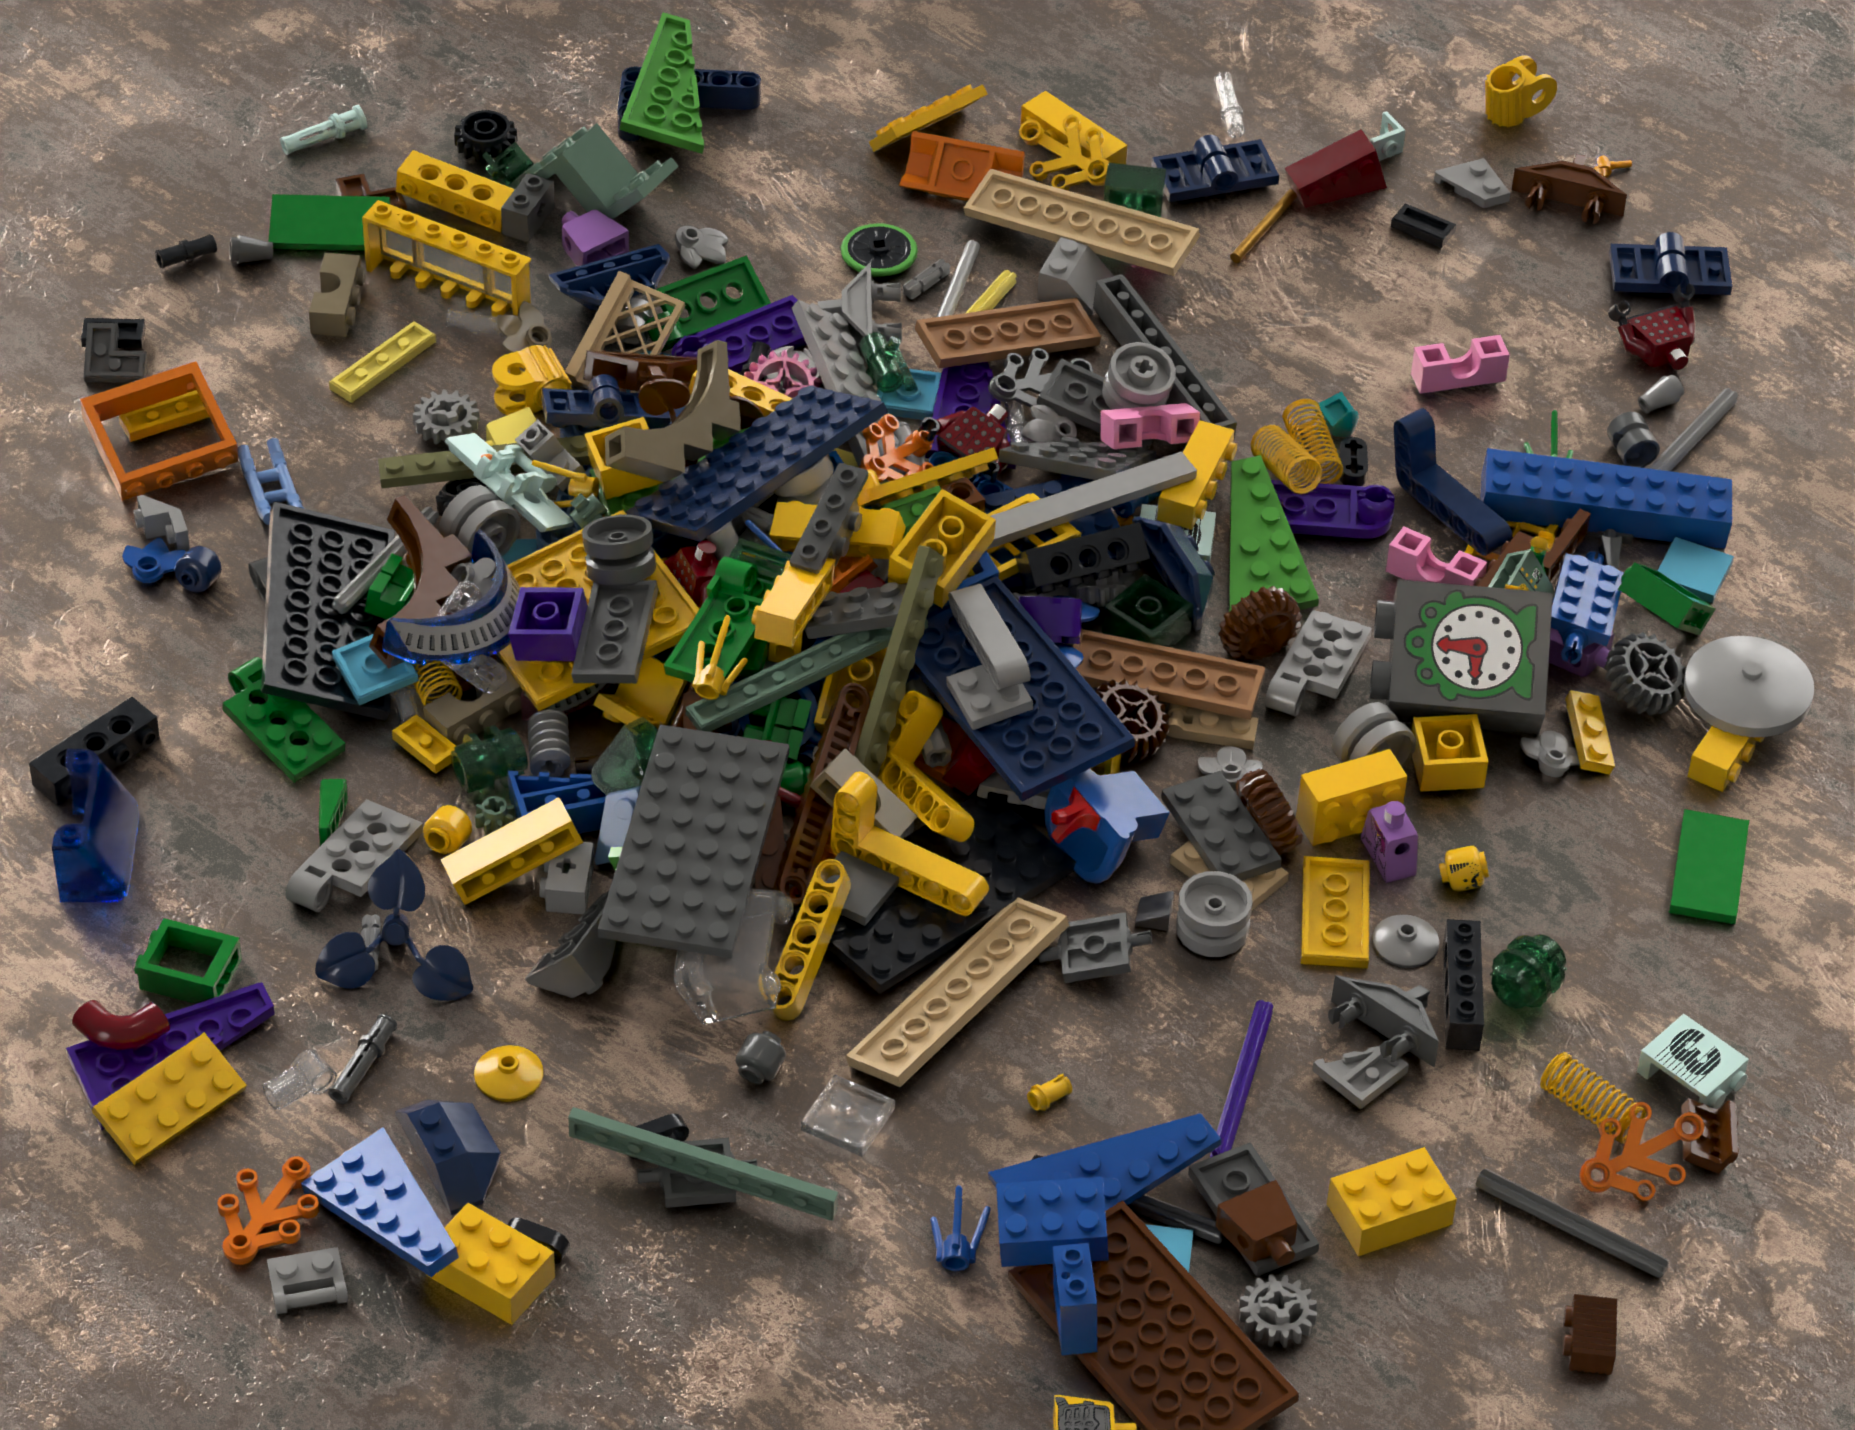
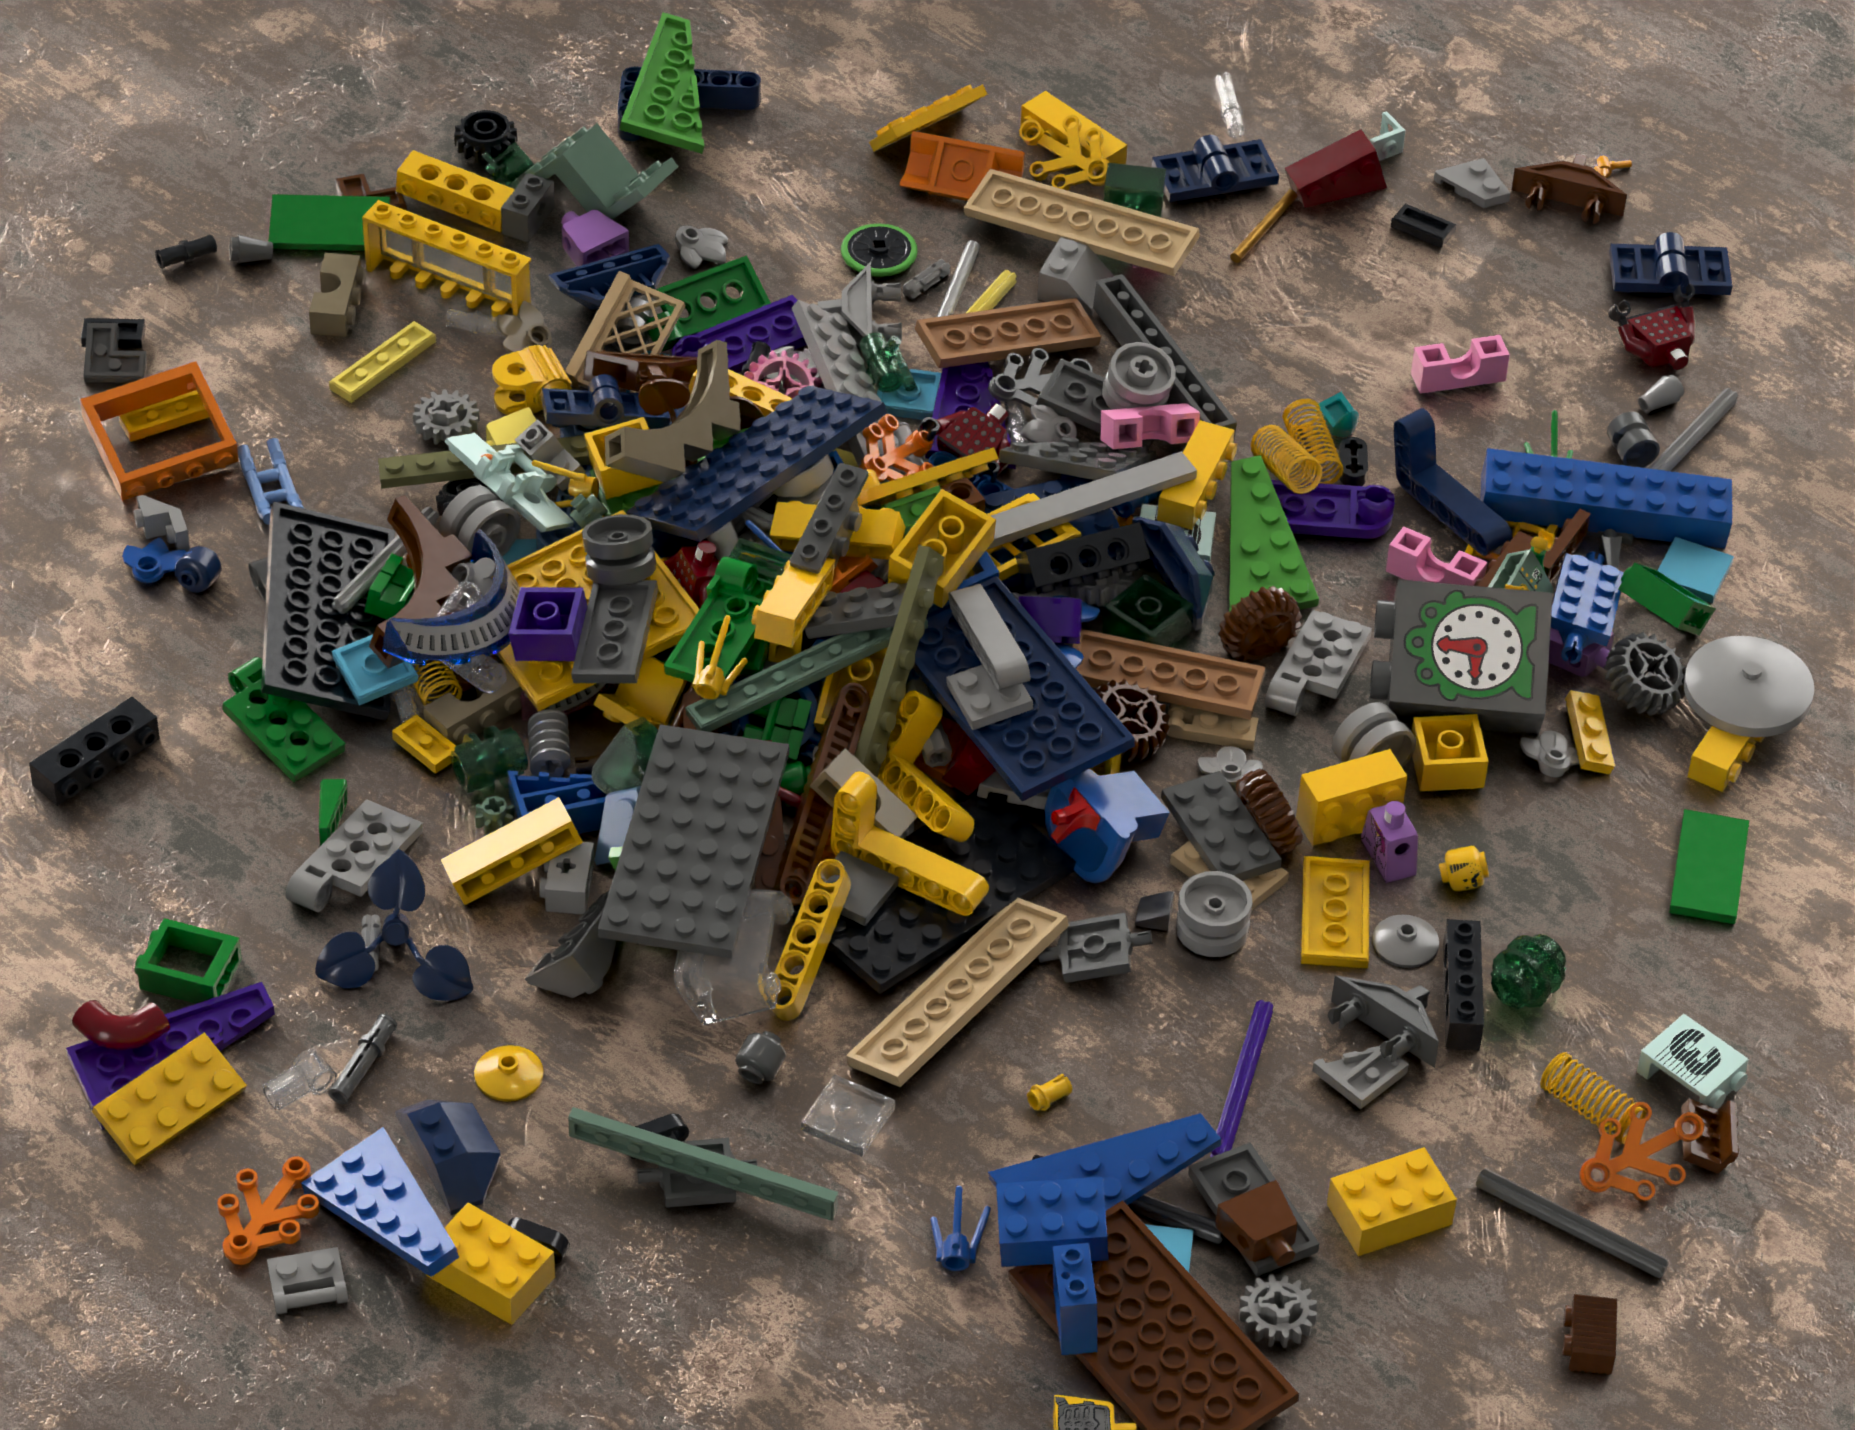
(95, 857): clear blue windscreen -> none
(335, 123): light aqua pin -> none
(447, 829): yellow head -> none
(1511, 101): yellow piece -> none

